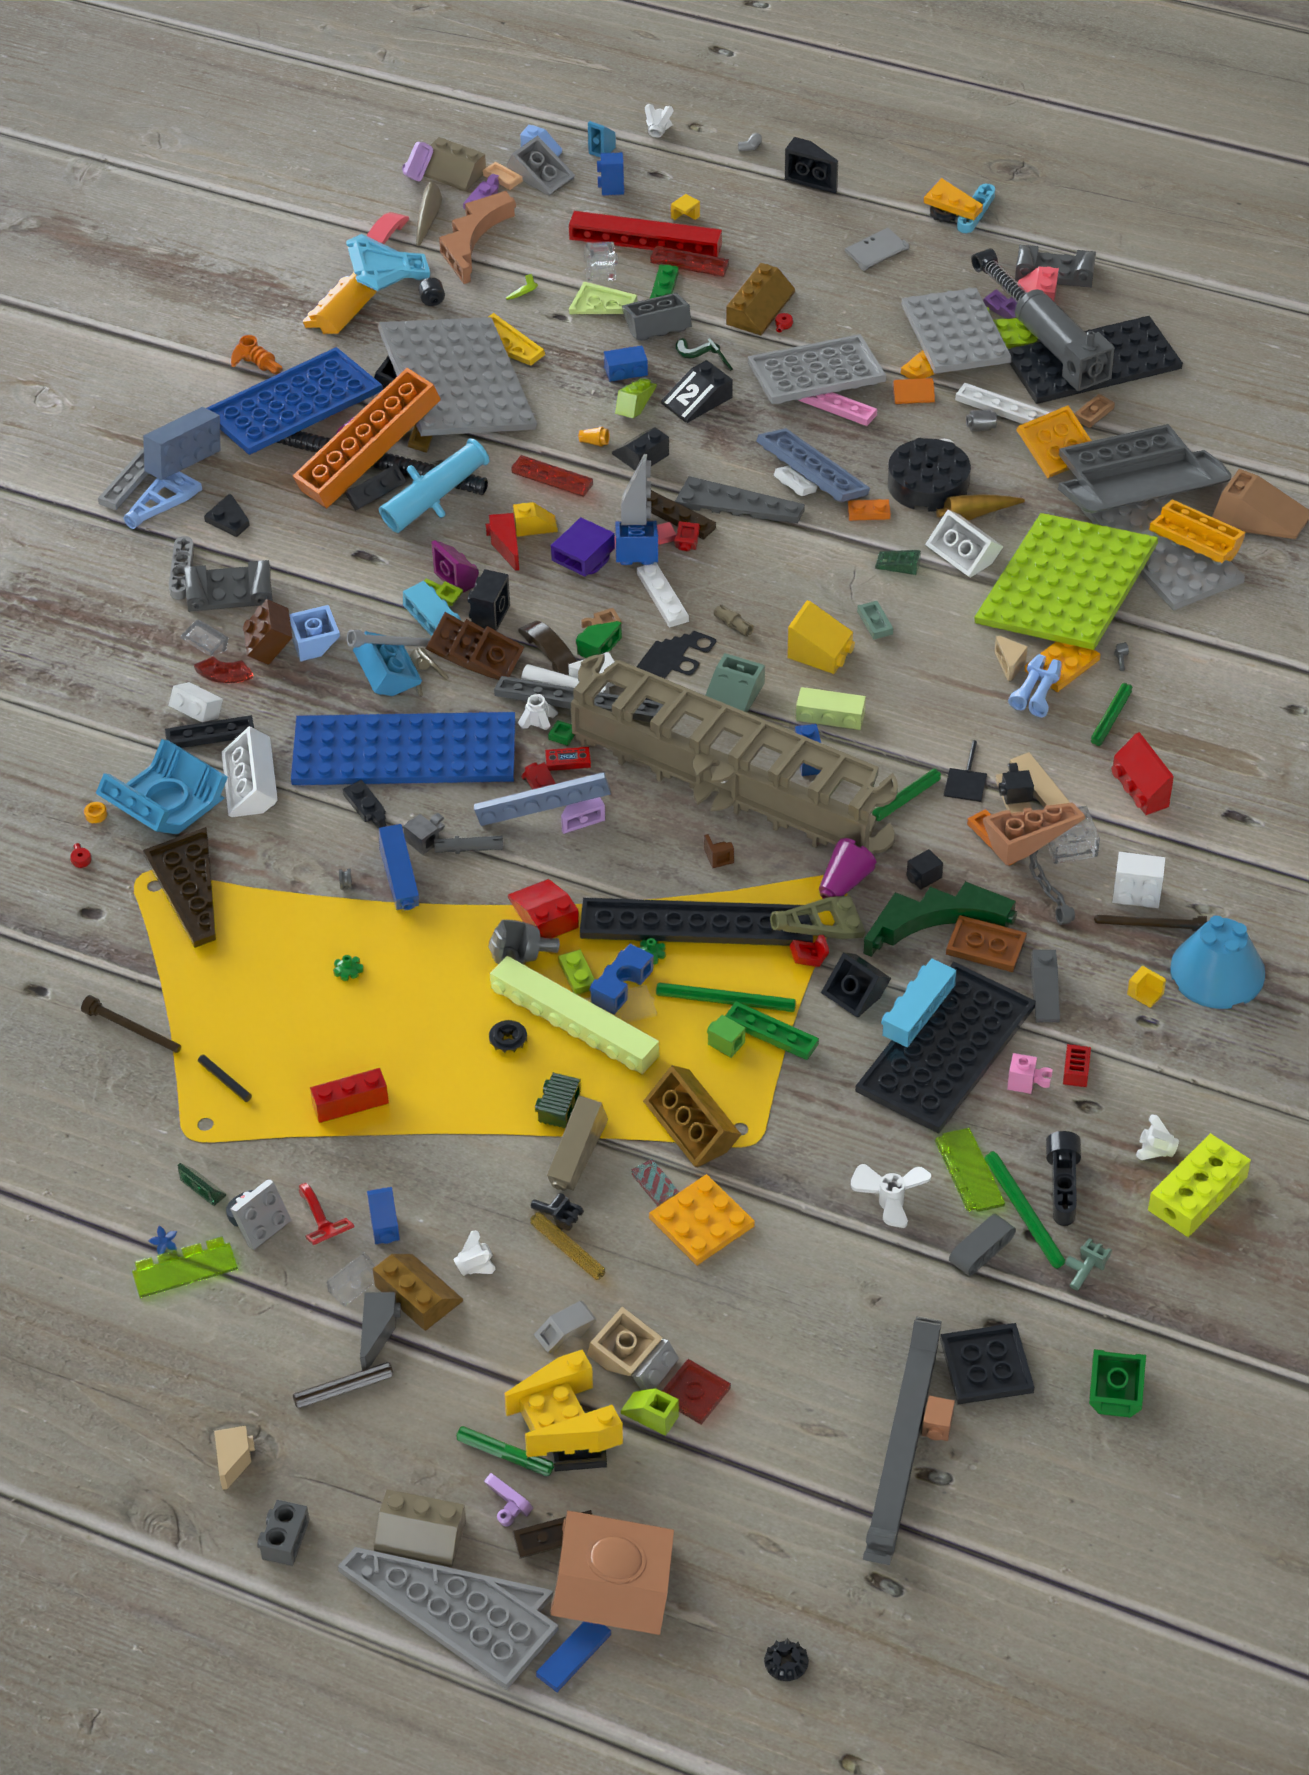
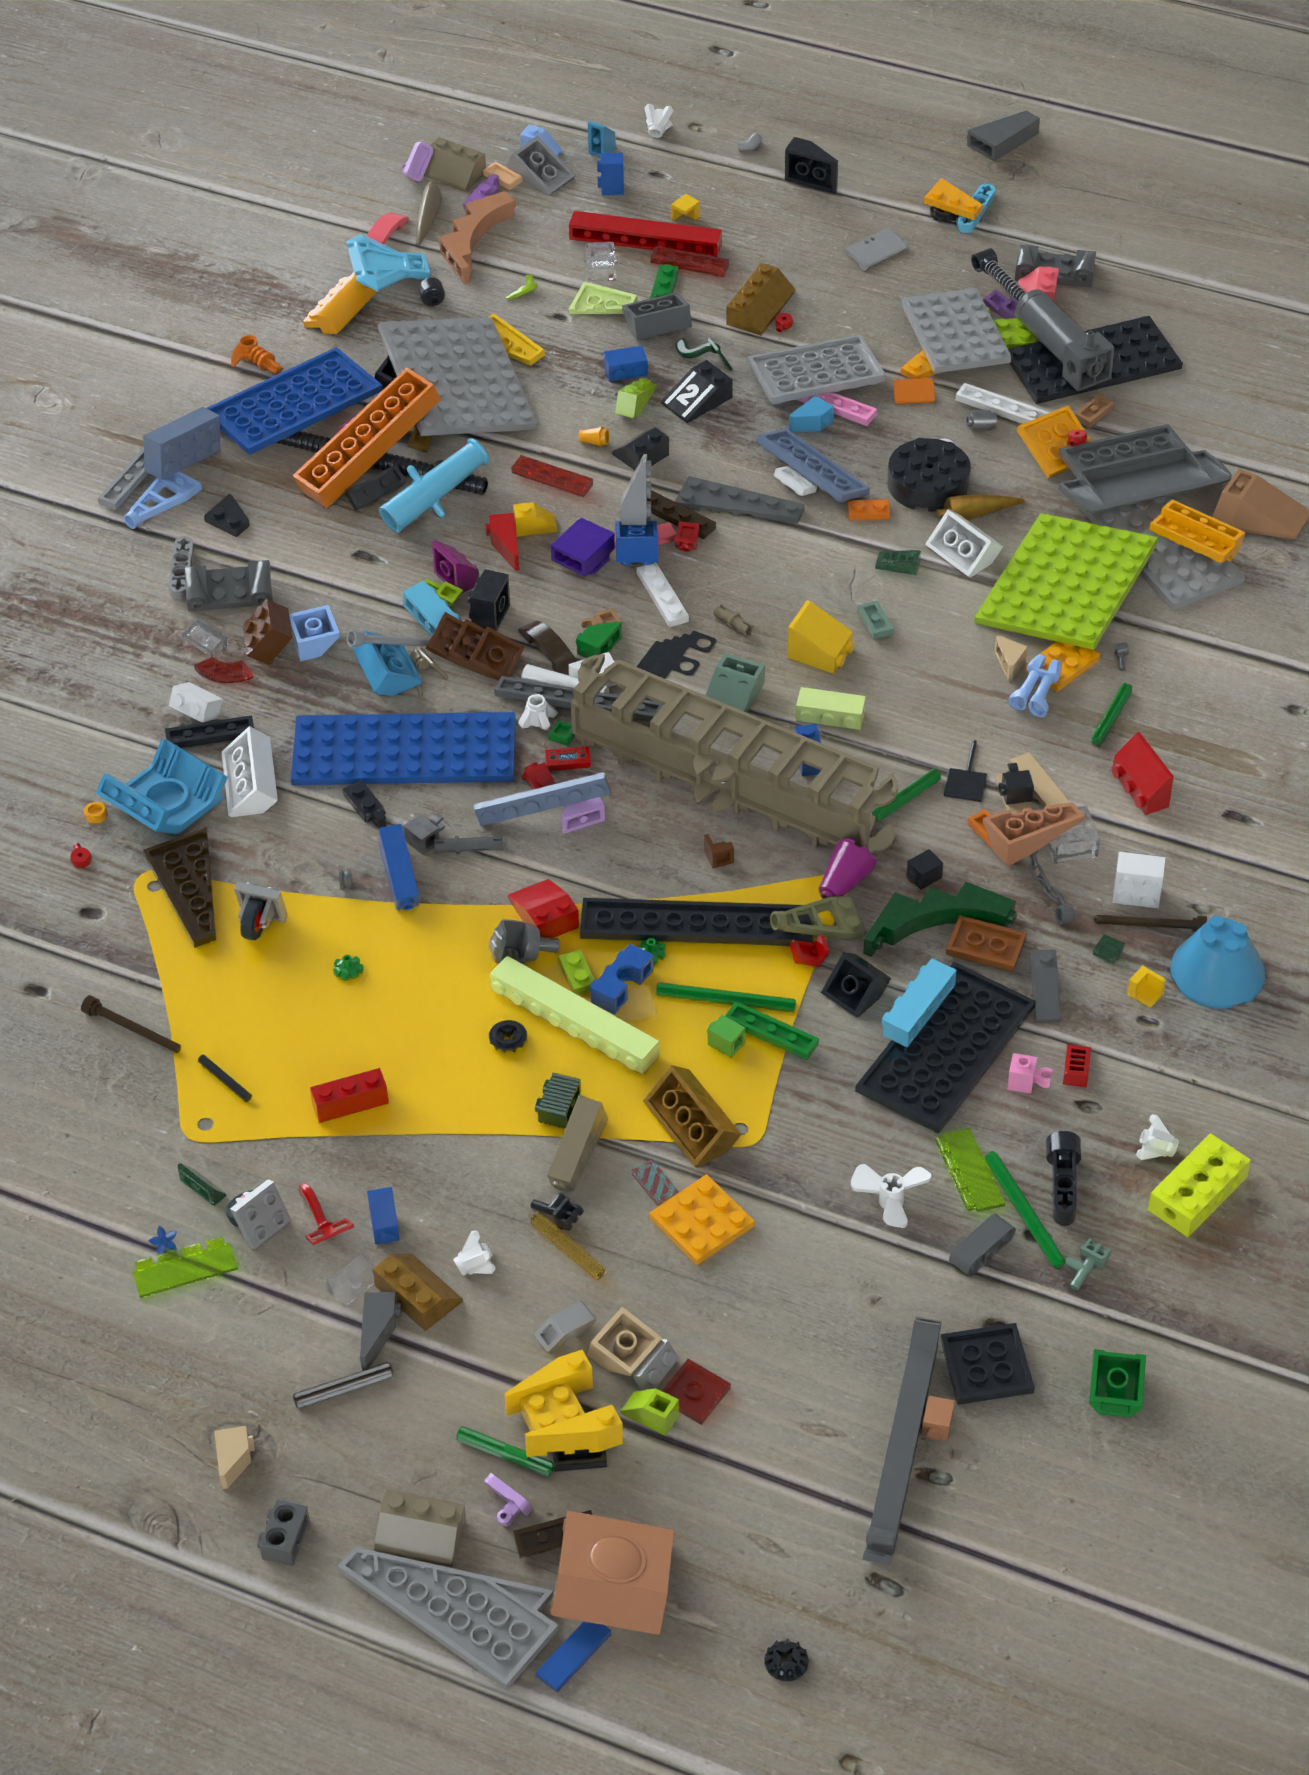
(258, 908): none -> light grey plate
(812, 416): none -> dark azure slope
(1003, 135): none -> dark grey slope
(1077, 437): none -> red piece
(1108, 948): none -> clear green tile

